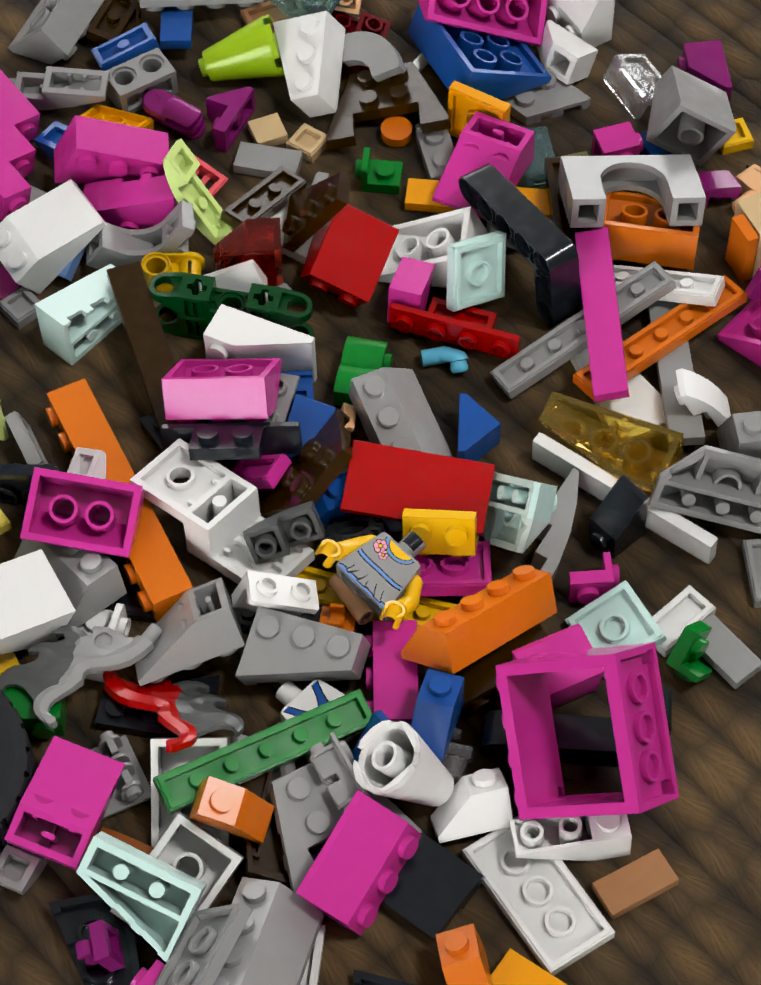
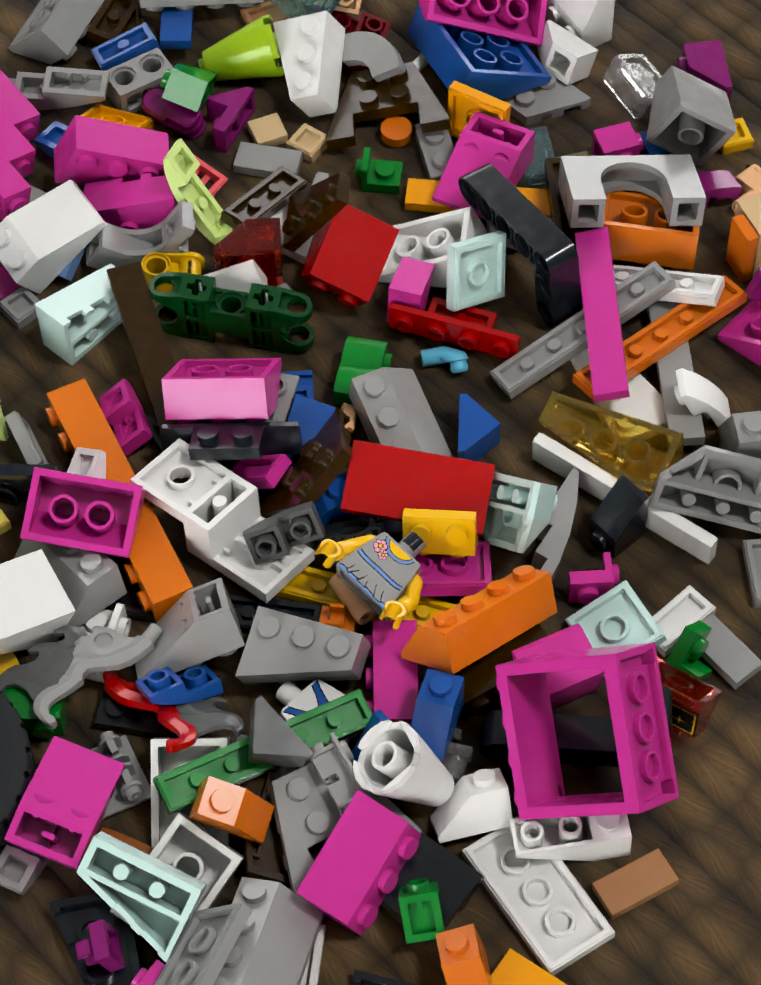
(126, 416): none -> dark pink slope
(167, 688): none -> blue slope
(188, 86): none -> slope
(247, 336): white slope -> none
(273, 740): none -> dark grey slope
(277, 593): white bracket -> none
(421, 910): none -> green bracket
(691, 699): none -> clear red slope

